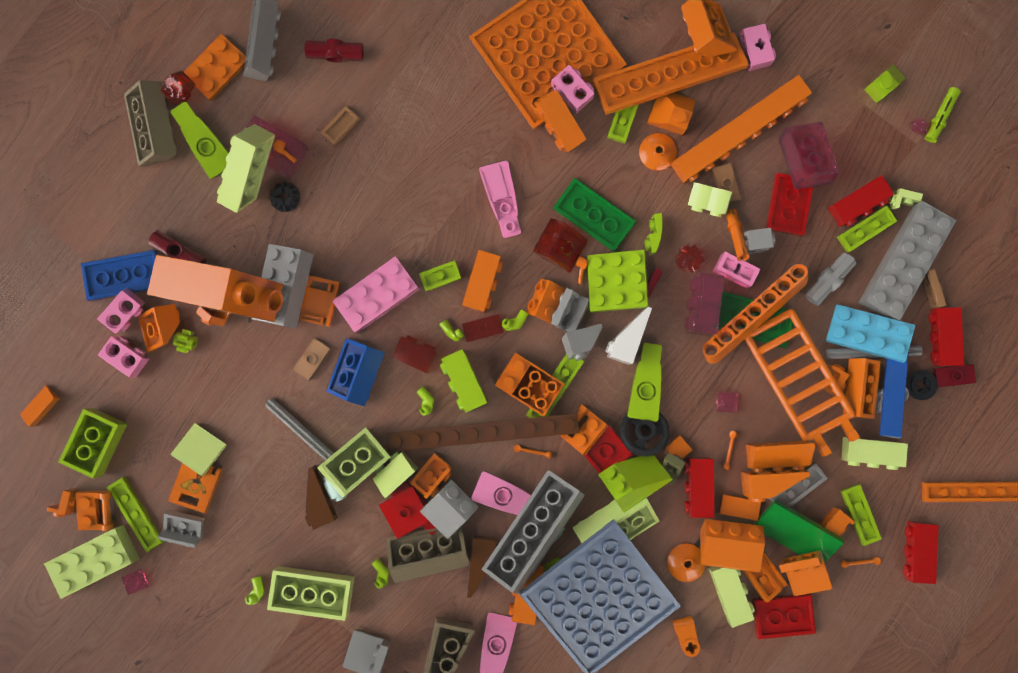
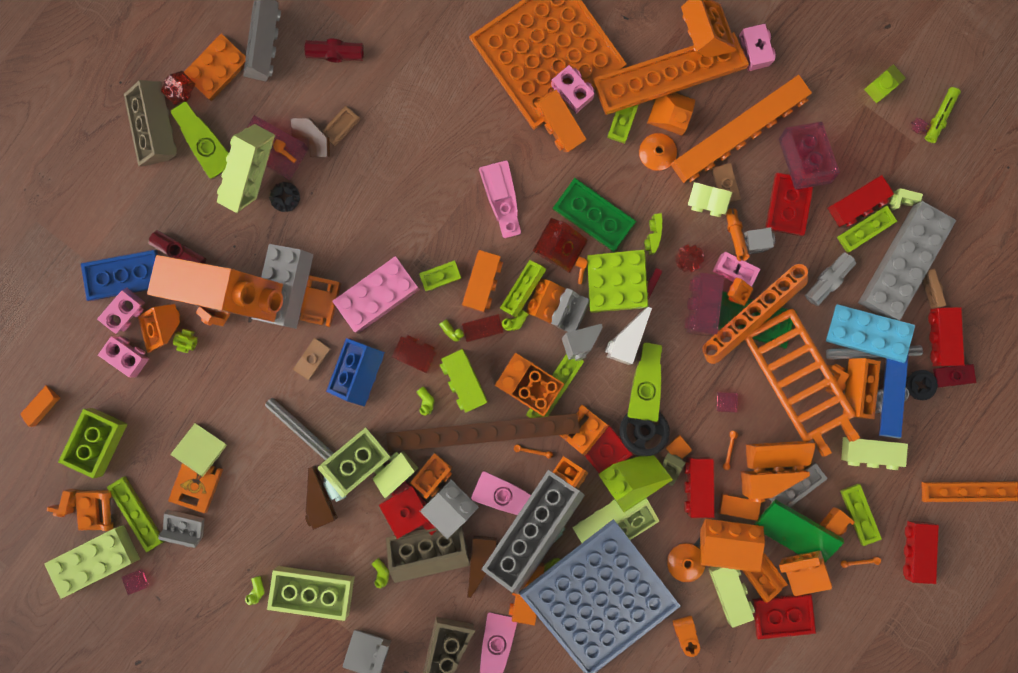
(318, 140): none -> reddish brown tile
(523, 288): none -> lime plate
(570, 472): none -> orange slope
(739, 291): none -> orange bracket

